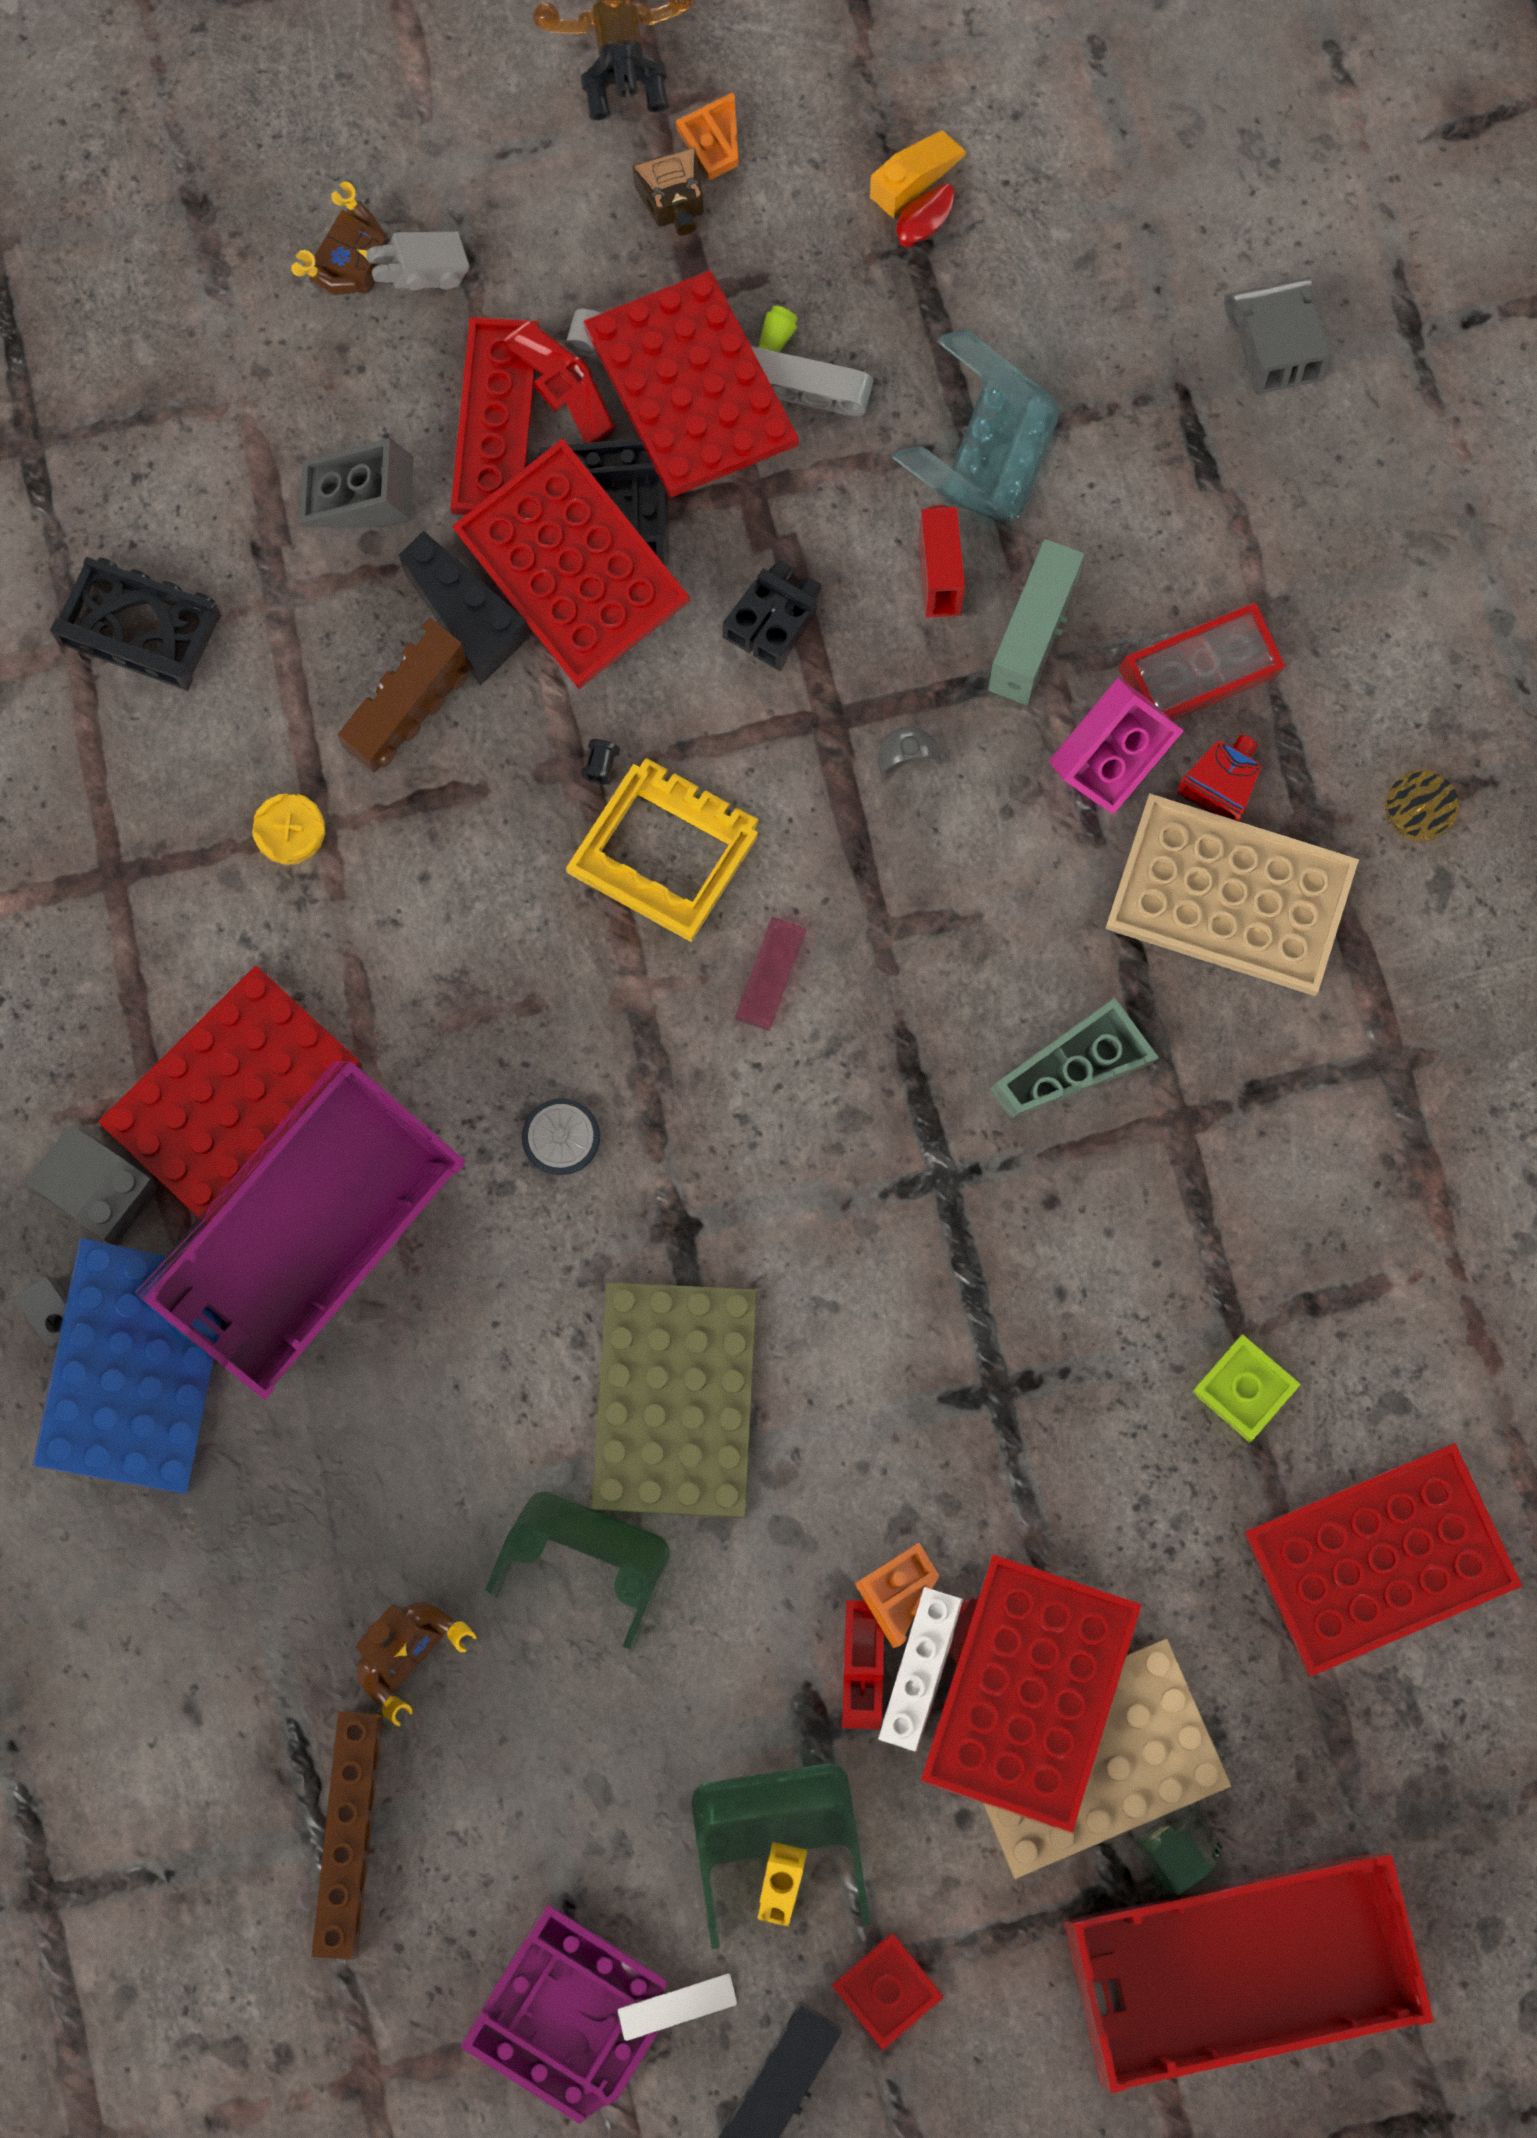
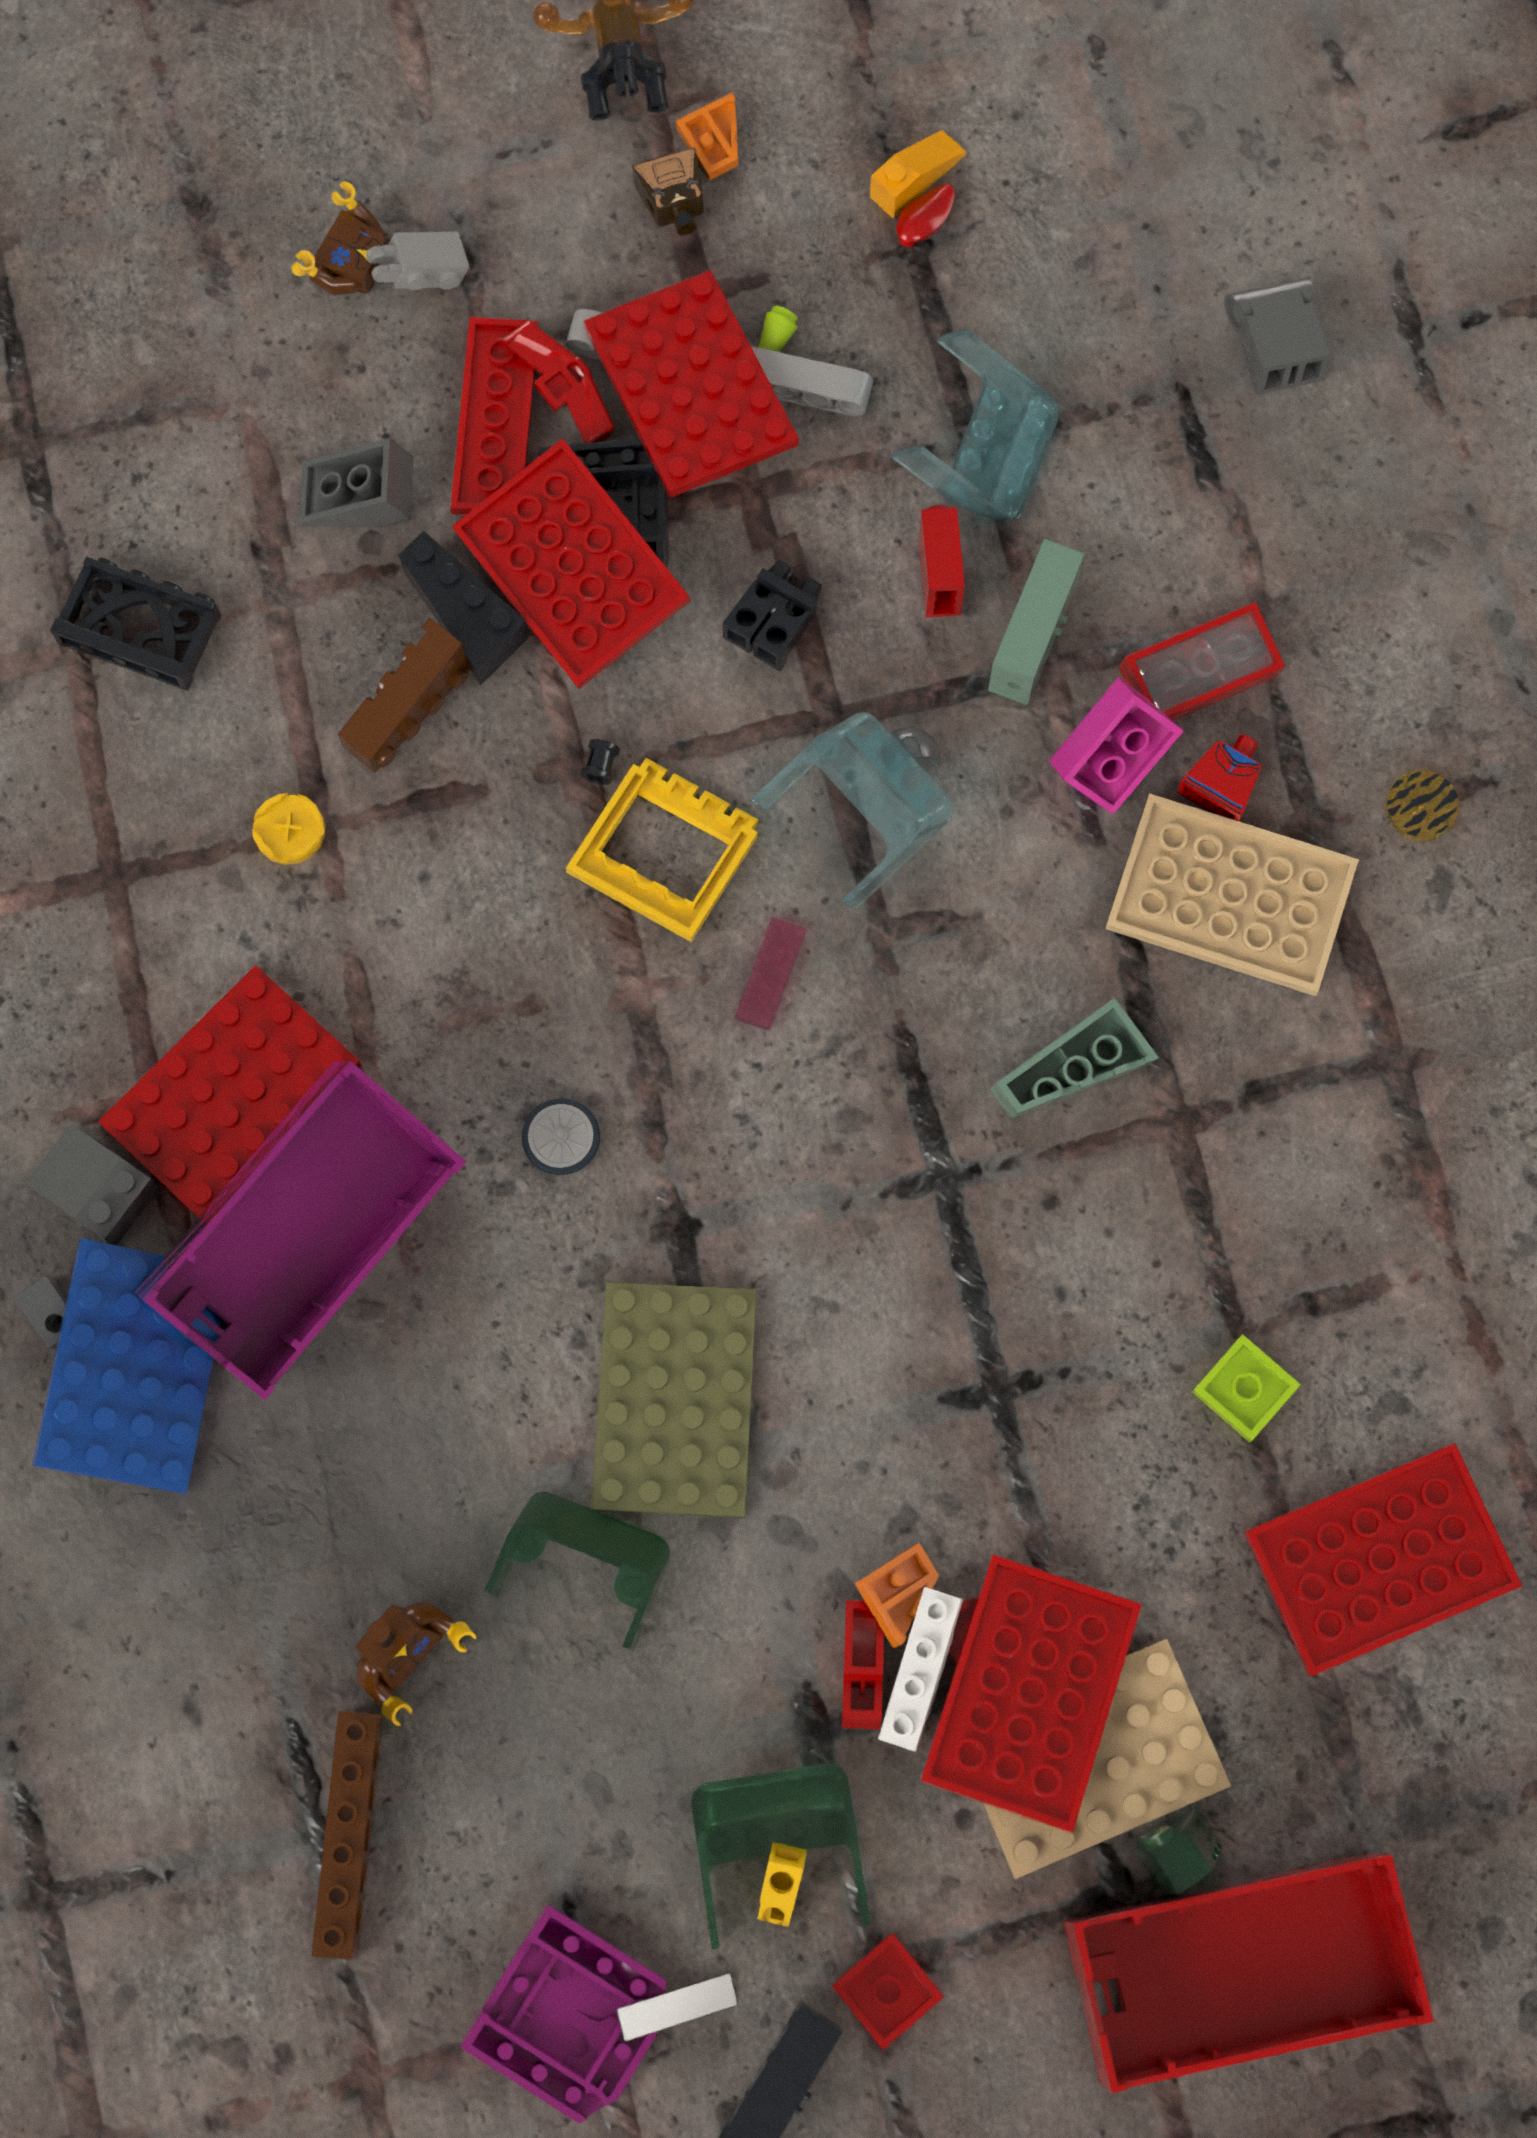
(880, 783): none -> clear light blue windscreen

